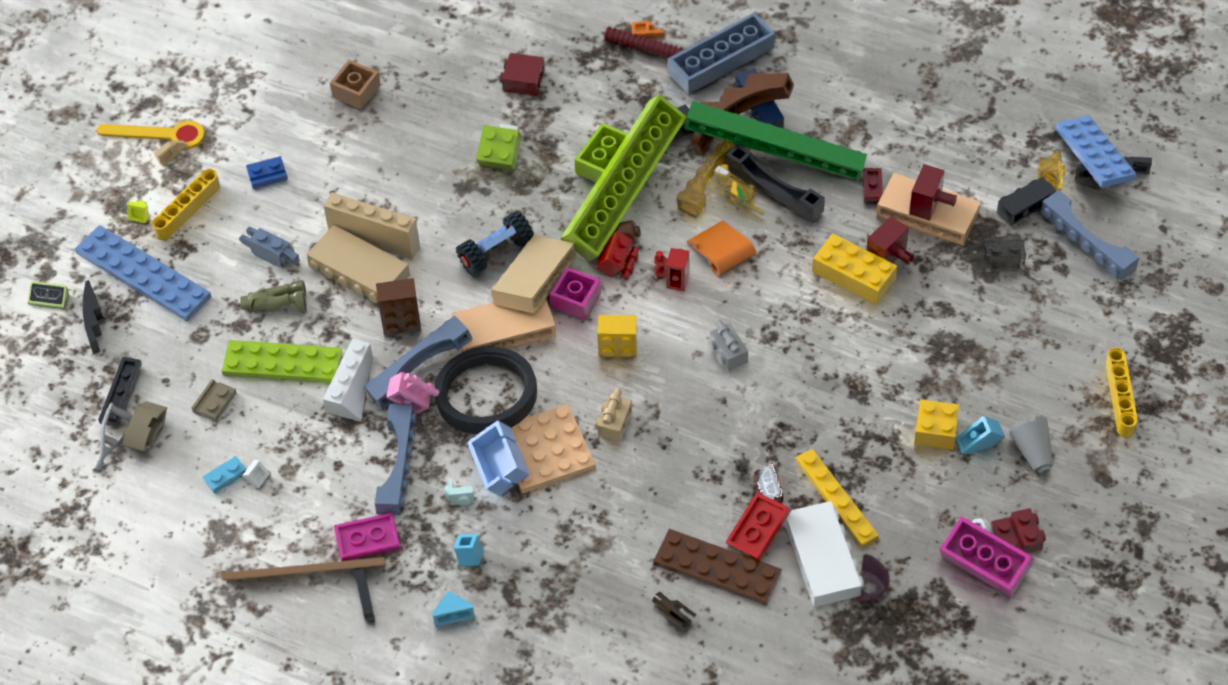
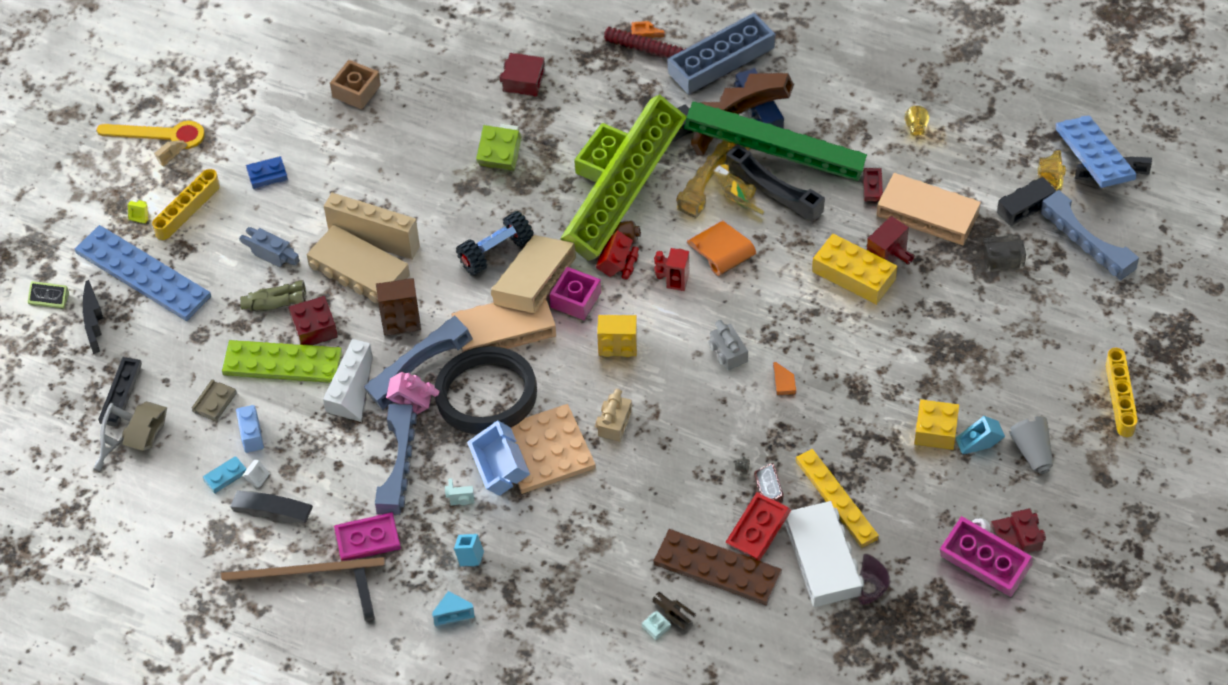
(249, 428): none -> light blue brick
(273, 506): none -> black slope
(313, 321): none -> dark red brick
(656, 625): none -> light aqua tile
(784, 380): none -> orange tile
(916, 119): none -> clear yellow piece
(928, 192): dark red brick -> none

